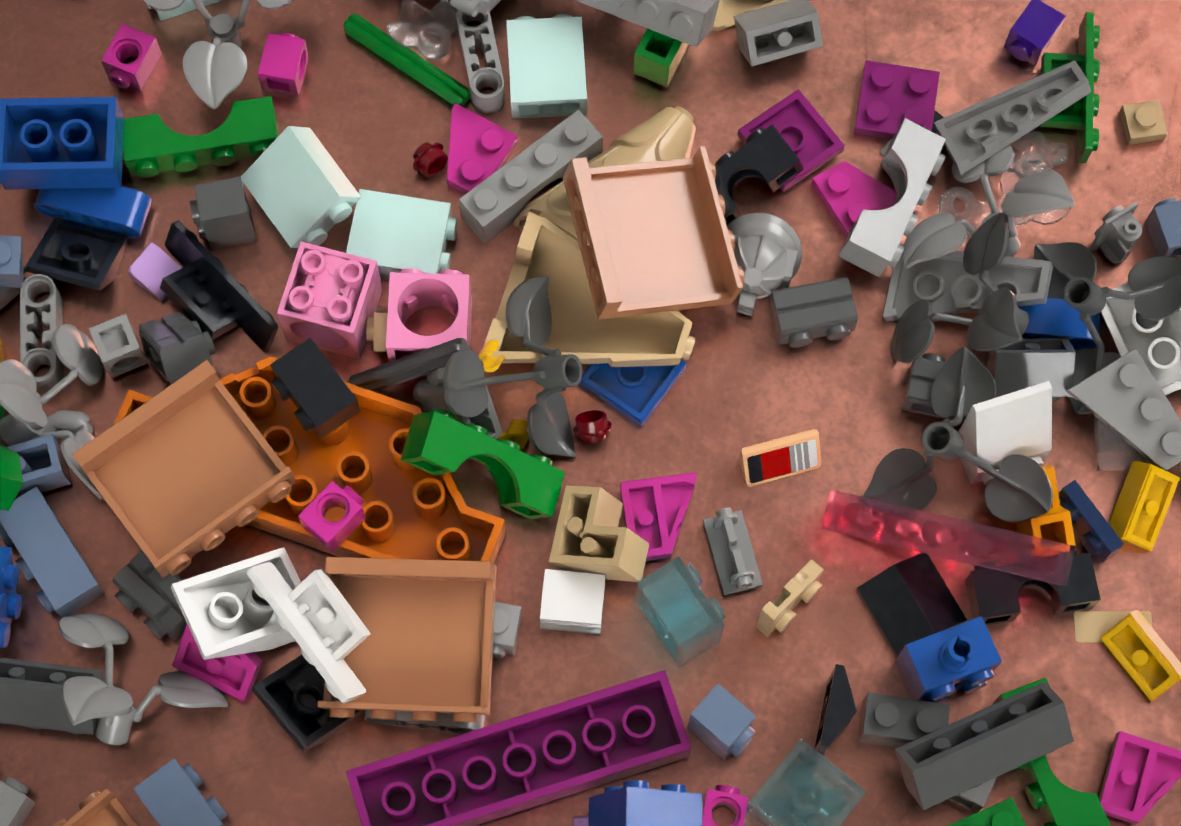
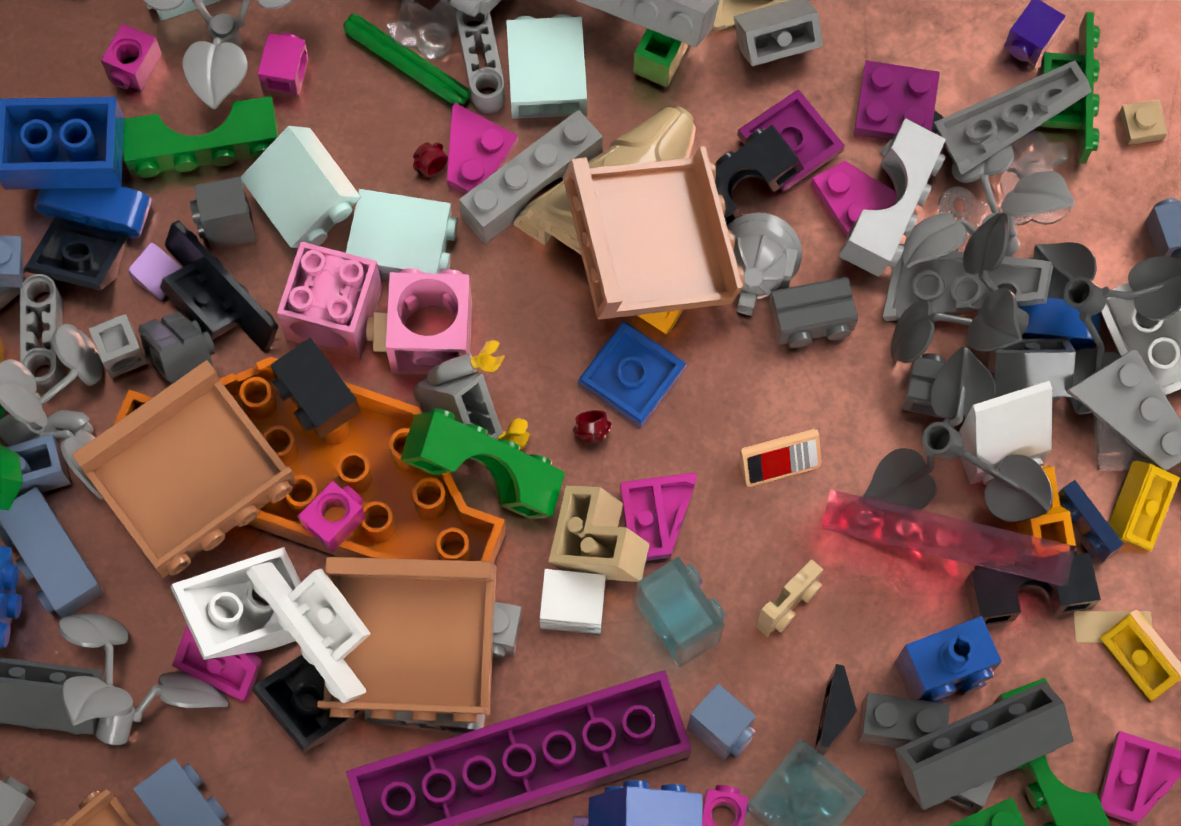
(144, 588): dark grey brick -> none
(408, 366): dark grey axle -> none
(530, 318): dark grey plant -> none
(575, 330): tan cone -> none
(732, 551): light grey hinge -> none
(910, 602): black slope -> none
(1117, 233): light grey hinge -> none

